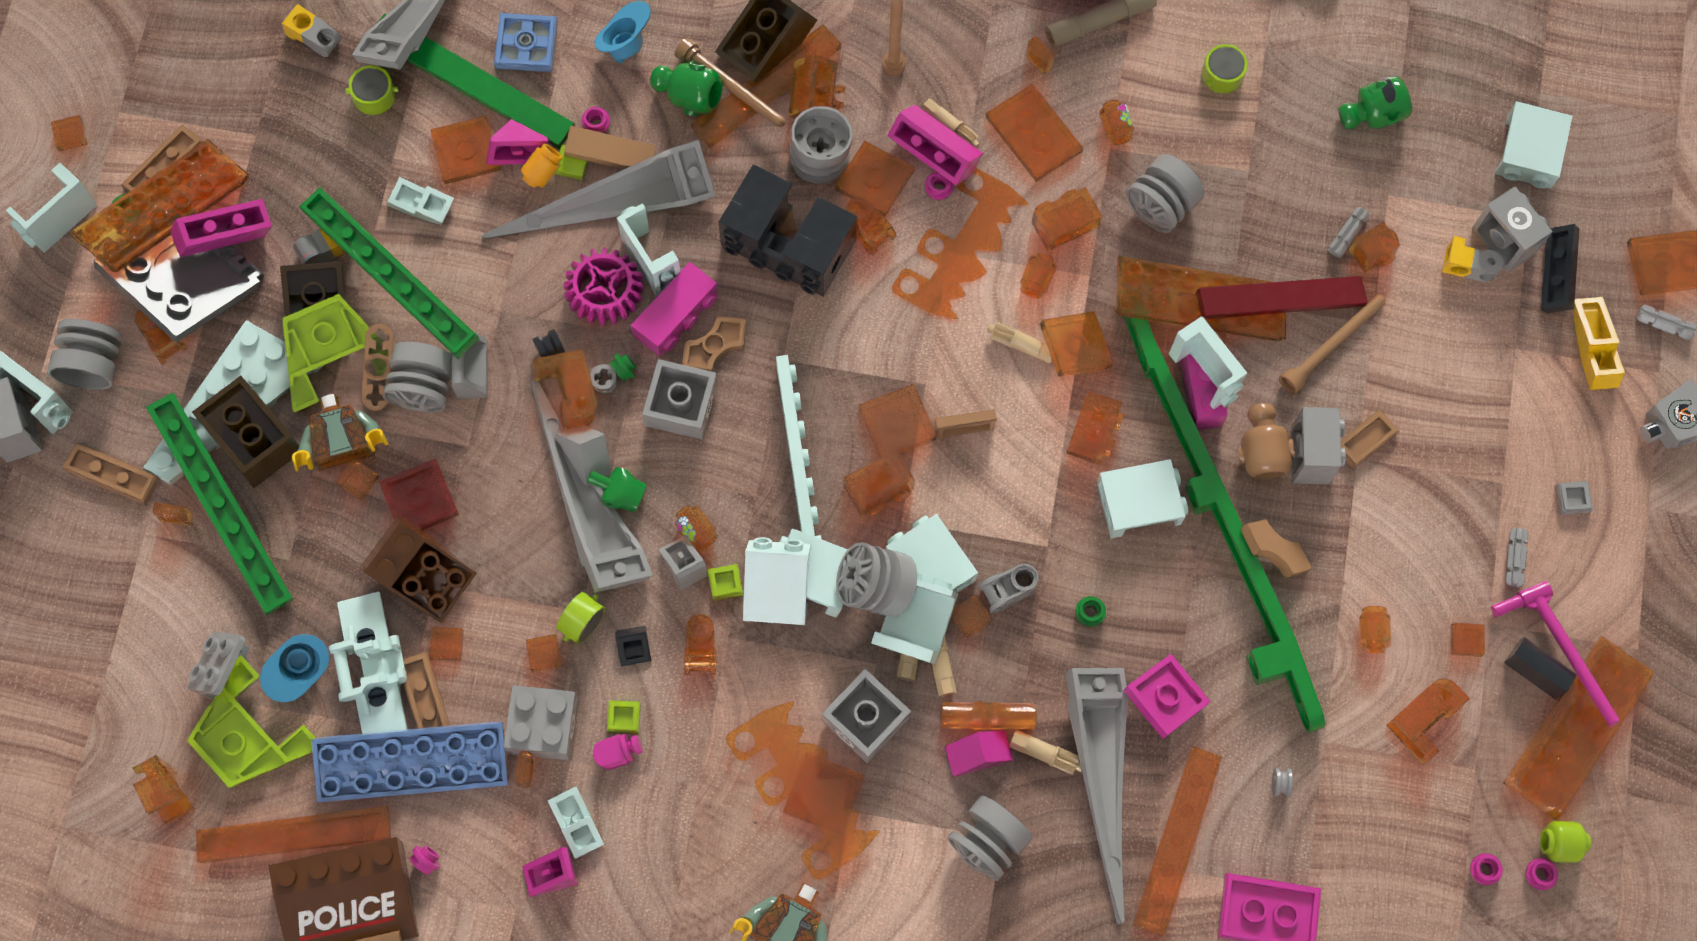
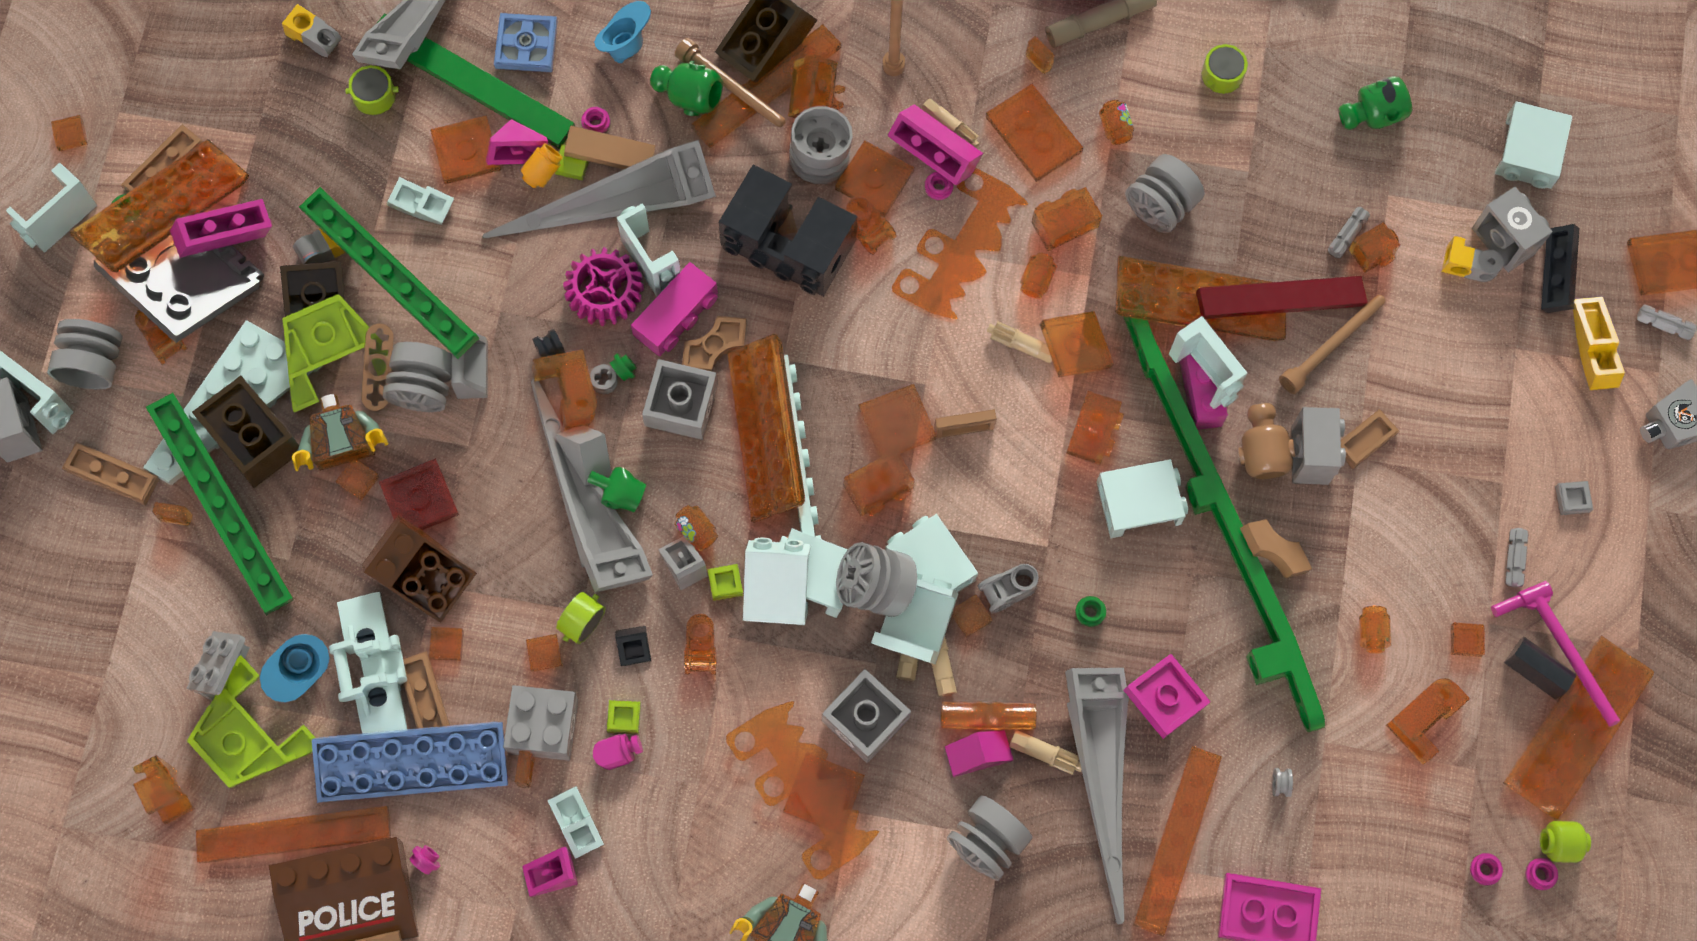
(766, 428): none -> clear orange plate

